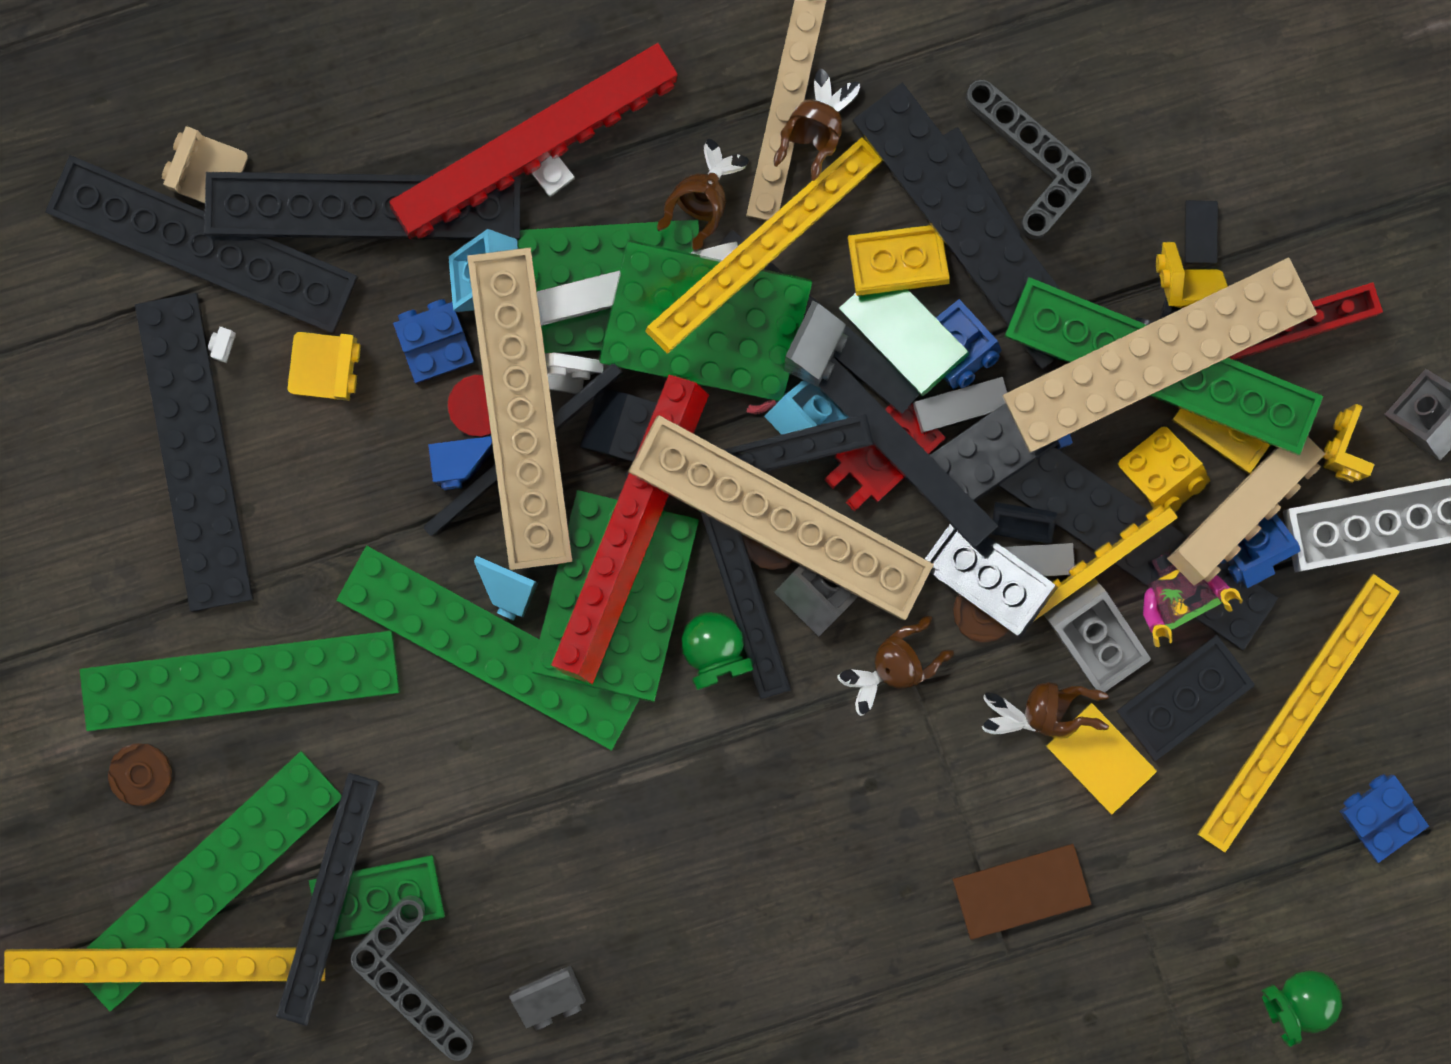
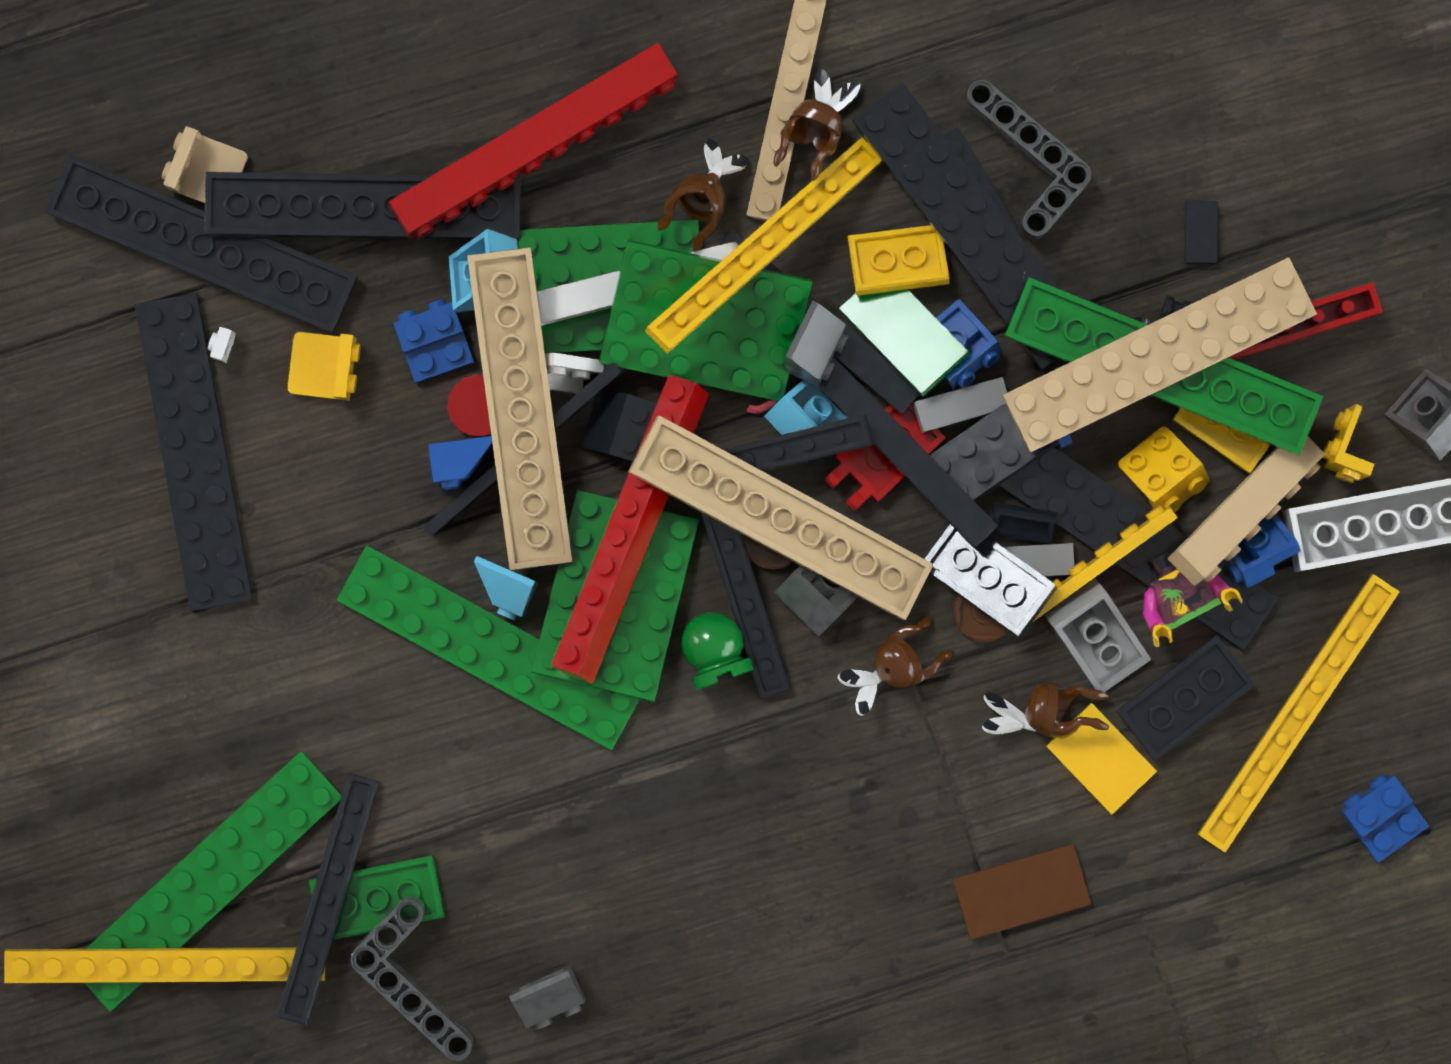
(139, 774): reddish brown tile -> none
(239, 680): green plate -> none
(553, 175): white plate -> none
(1185, 286): yellow bracket -> none
(1306, 1004): green tile -> none

